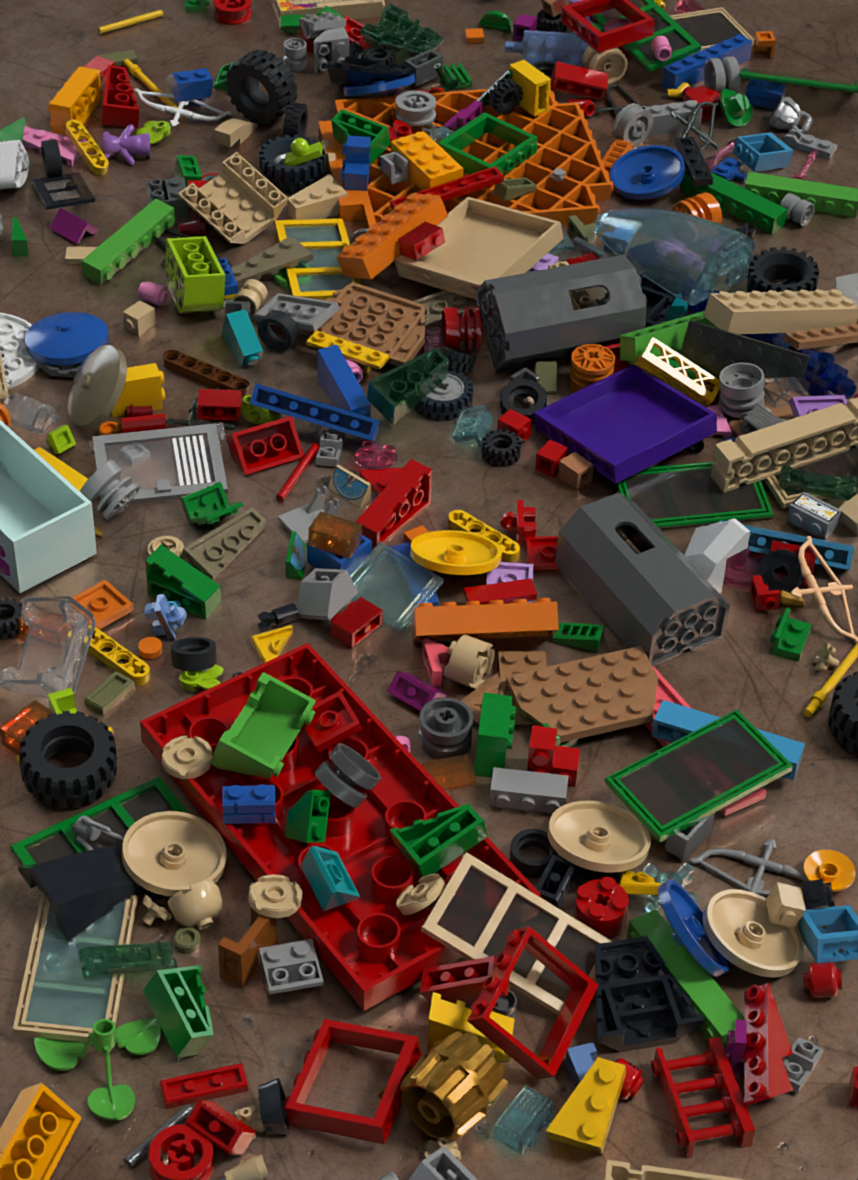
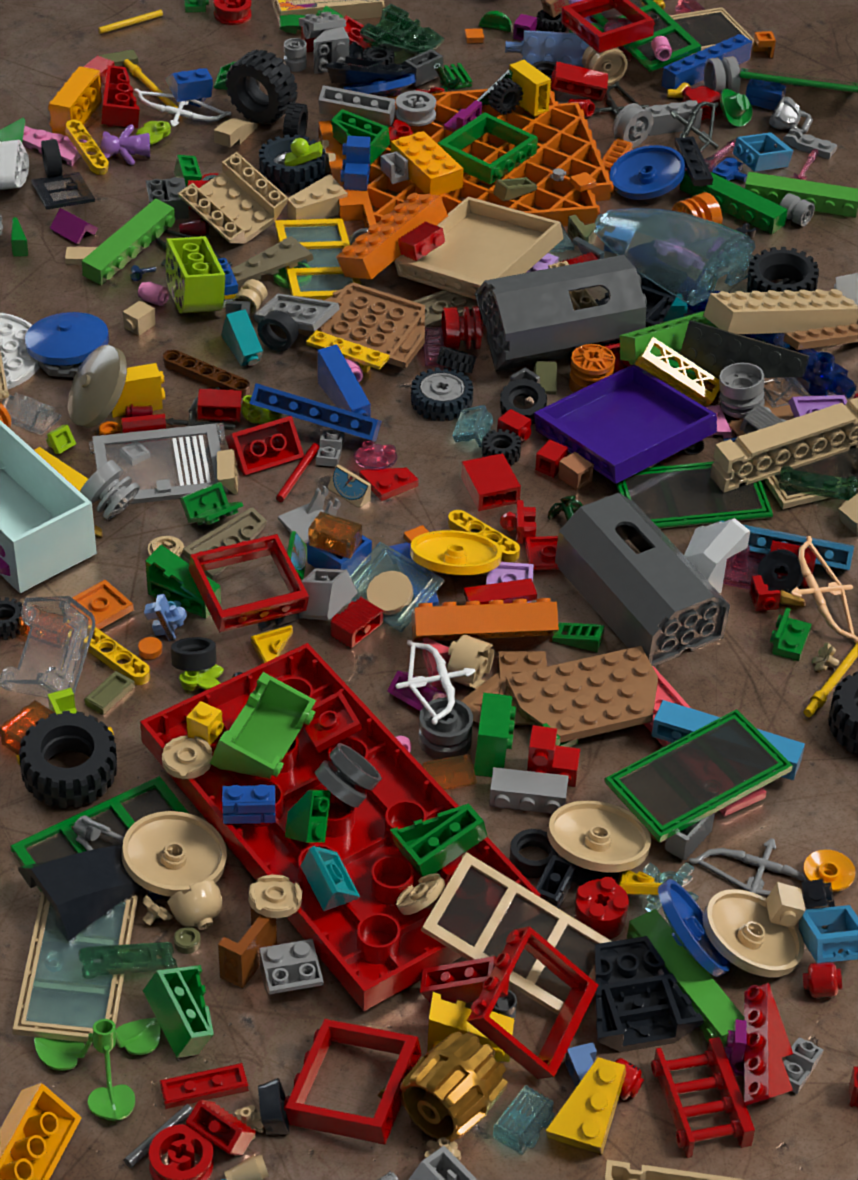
(137, 272): none -> dark blue hand
(205, 722): none -> yellow brick
(227, 470): none -> tan slope
(257, 611): none -> red window
(365, 105): none -> light grey brick
(390, 592): none -> tan tile
(397, 503): red wedge -> none
(407, 384): clear green wedge -> none
(437, 134): clear light blue plate -> none
(444, 677): none -> white piece
(461, 185): red tile -> none
(490, 482): none -> red brick
(568, 506): none -> dark green plant
(583, 181): none -> orange tile
(814, 516): light grey brick -> none

